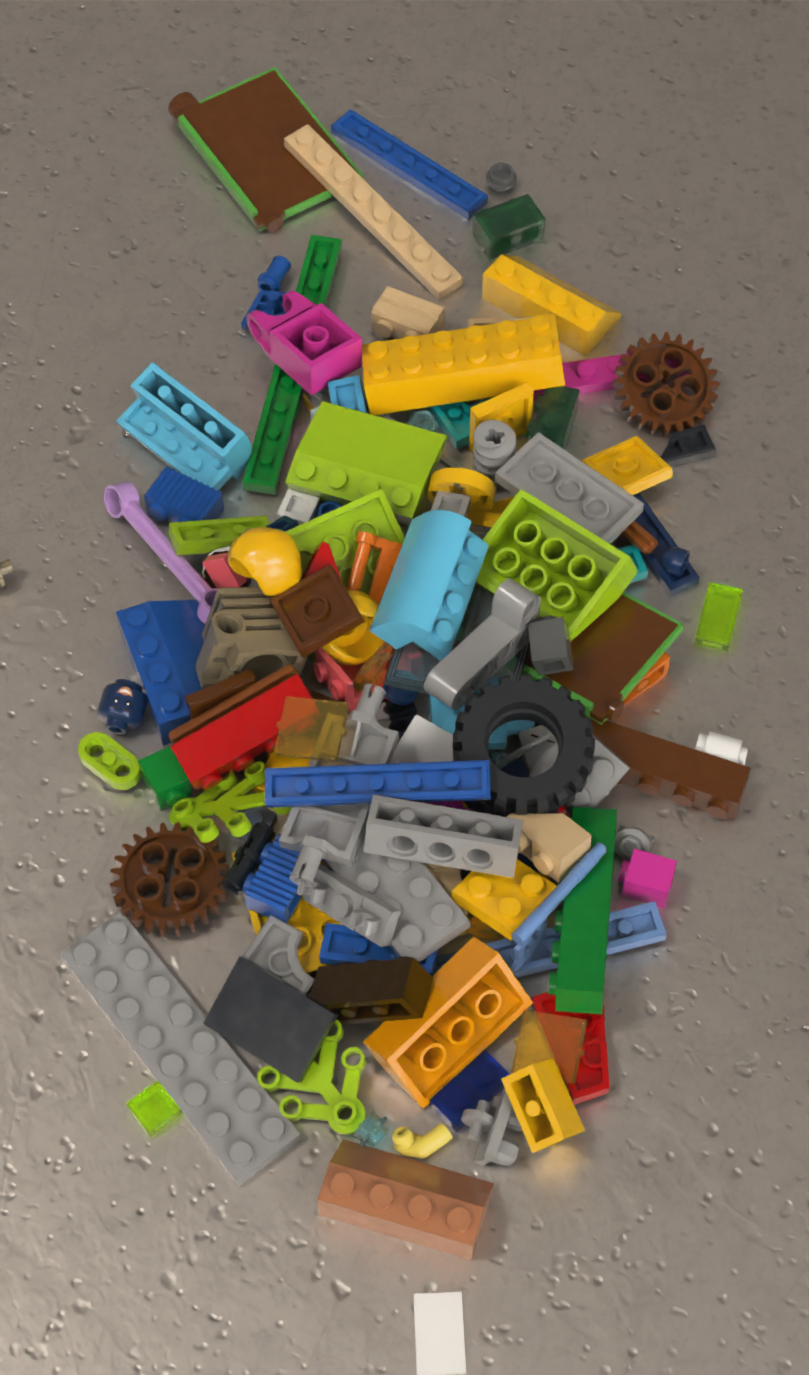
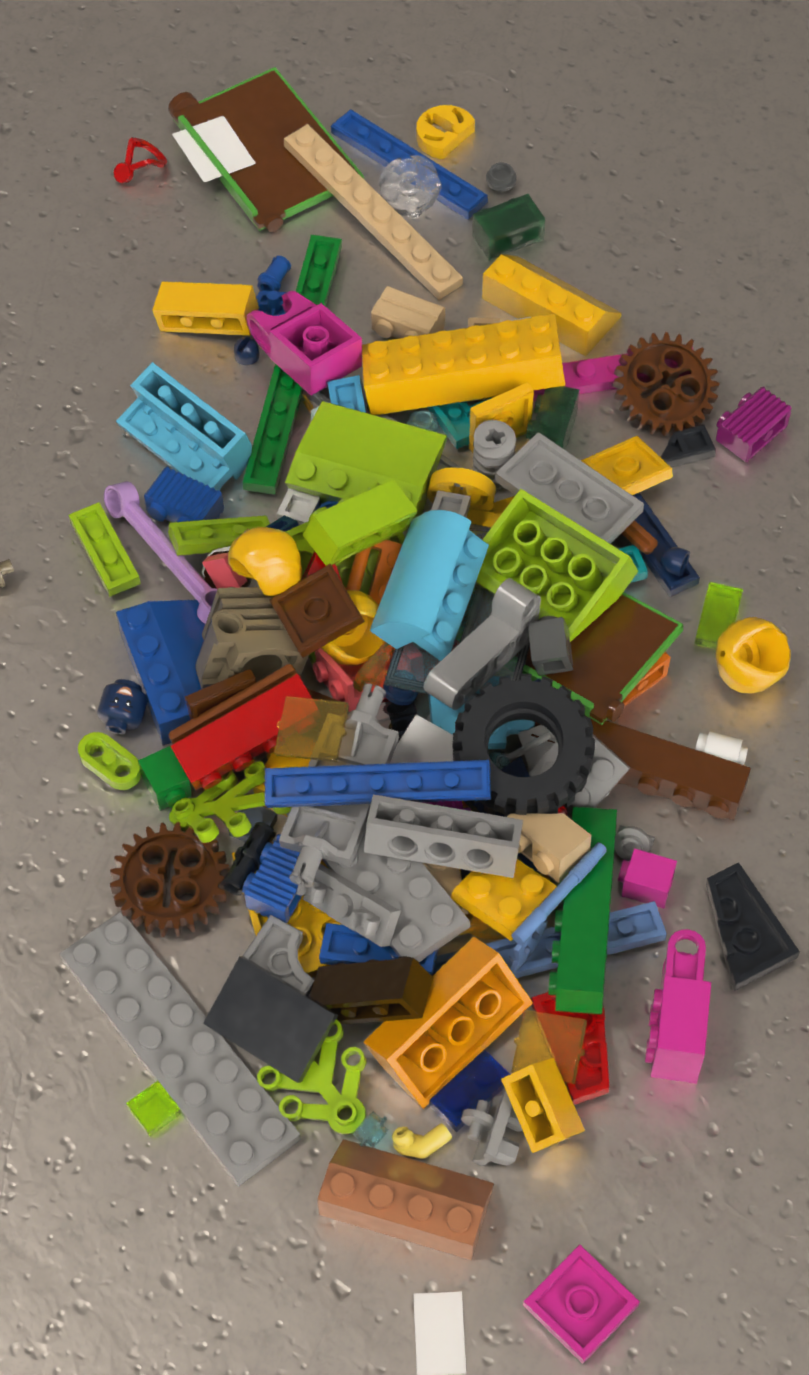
(104, 549): none -> lime plate
(124, 171): none -> red piece
(204, 308): none -> yellow brick
(221, 141): none -> white sticker
(250, 351): none -> dark blue hinge
(359, 522): none -> lime brick
(420, 198): none -> clear plate
(434, 141): none -> yellow piece
(581, 1304): none -> dark pink plate
(679, 1013): none -> dark pink brick
(747, 927): none -> black wing
(752, 655): none -> yellow piece
(753, 423): none -> magenta brick

